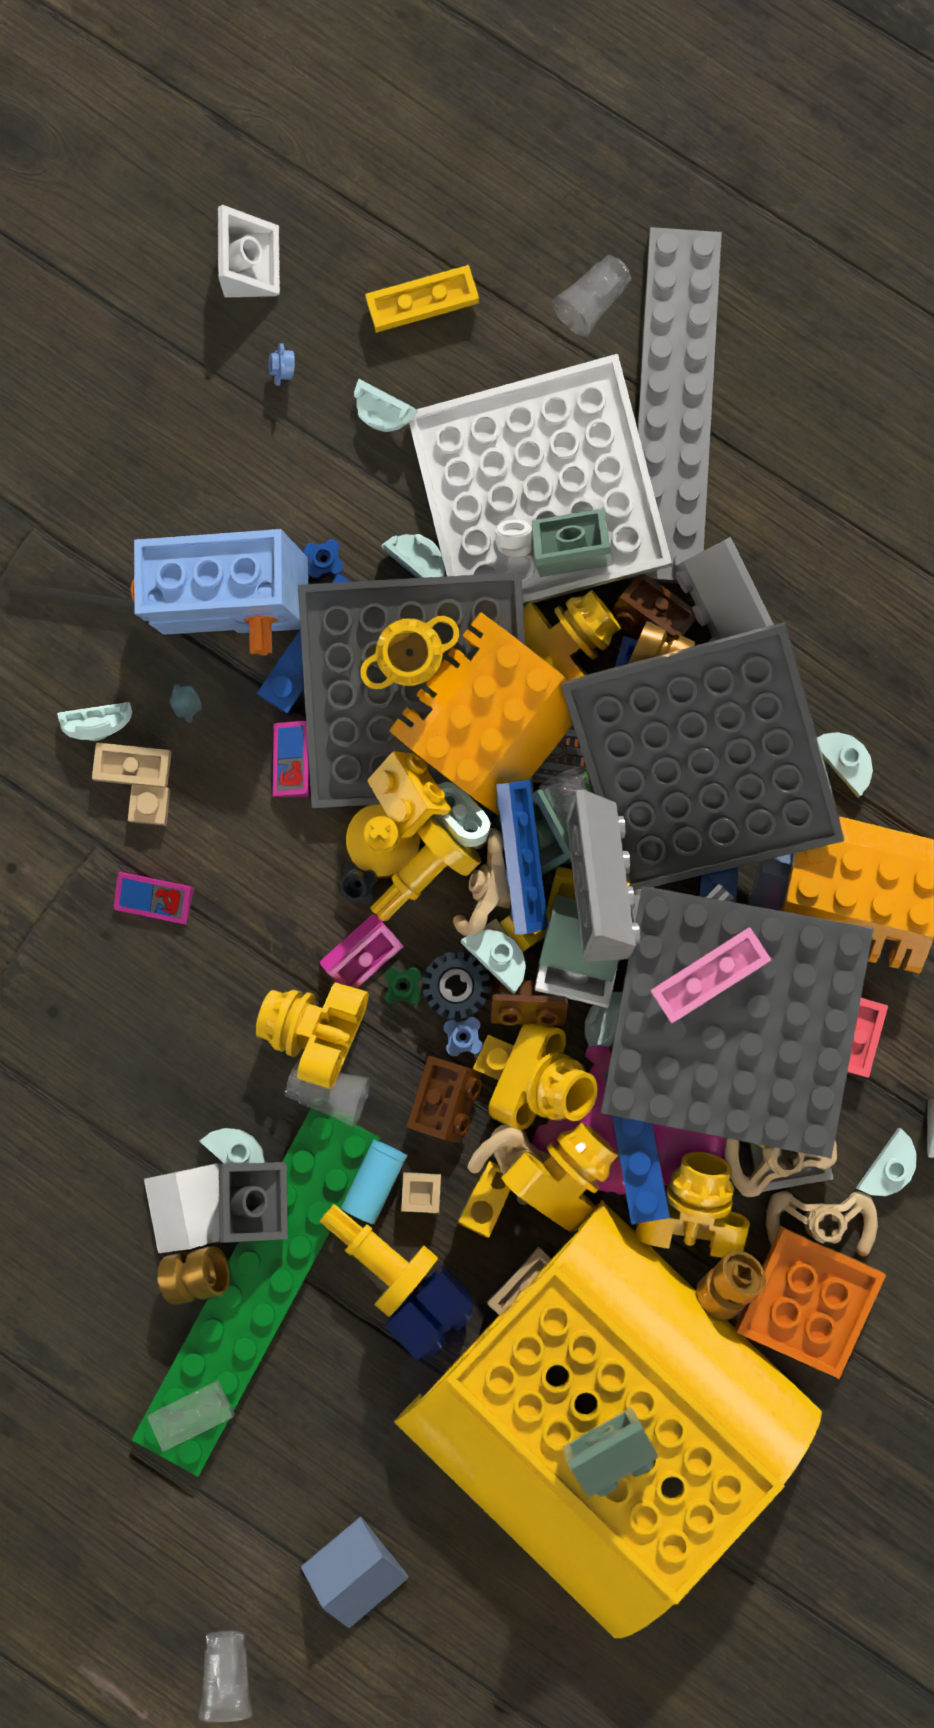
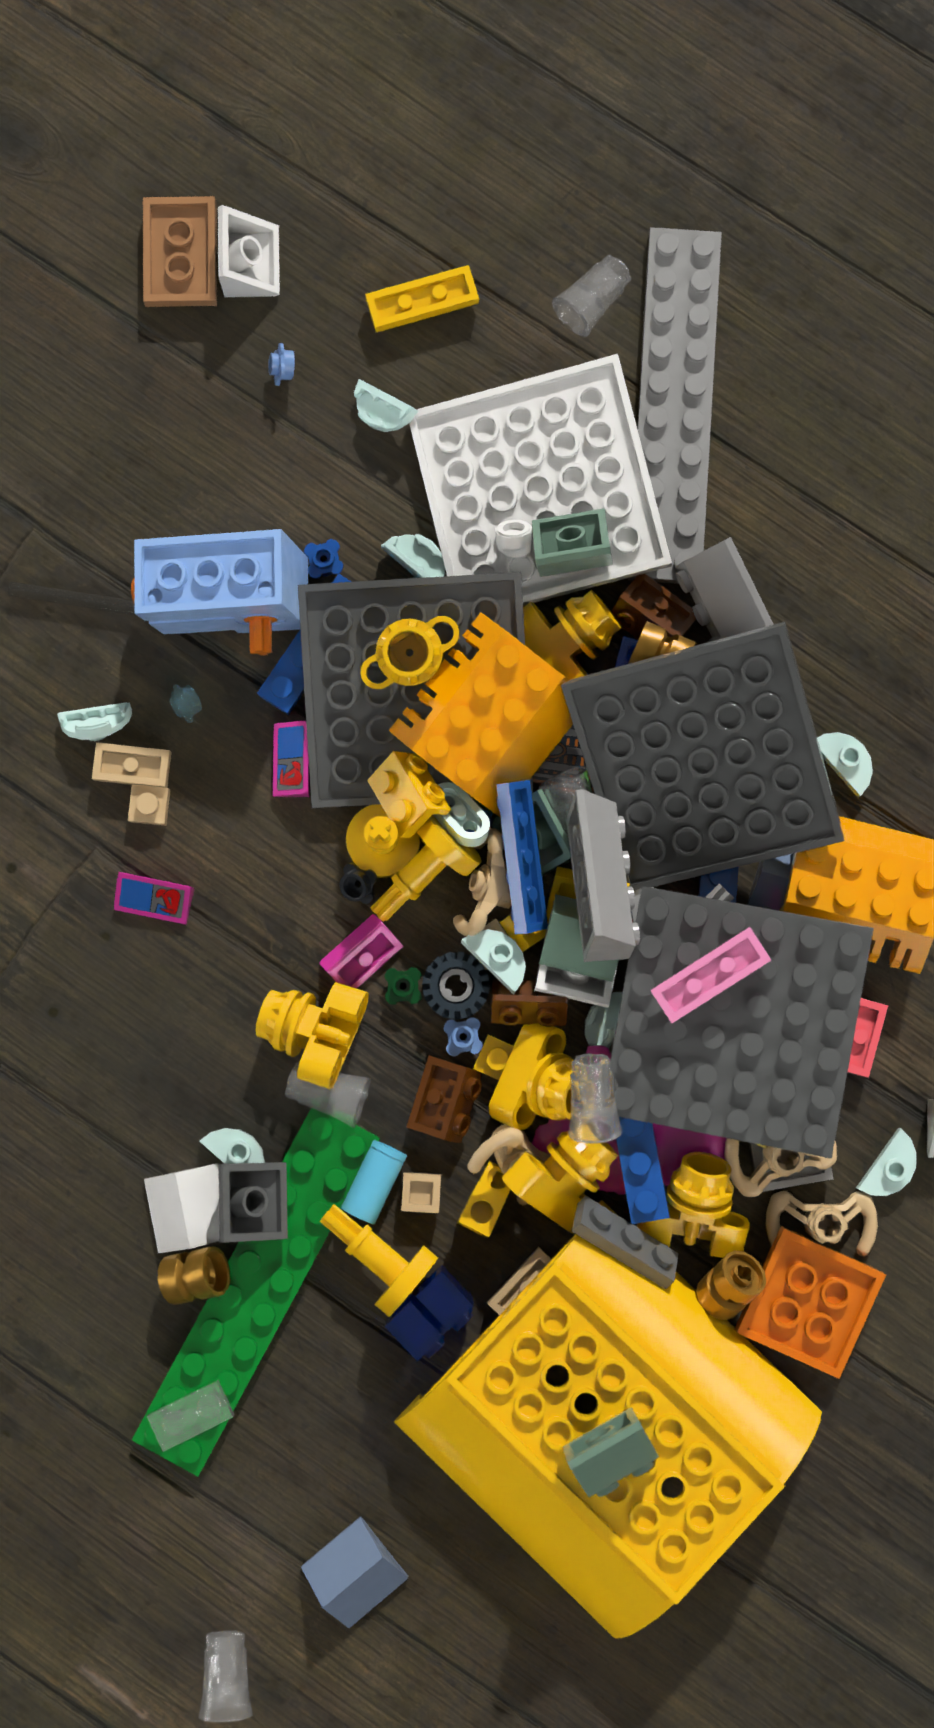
(179, 251): none -> medium nougat plate
(593, 1100): none -> clear plant
(625, 1242): none -> dark grey plate

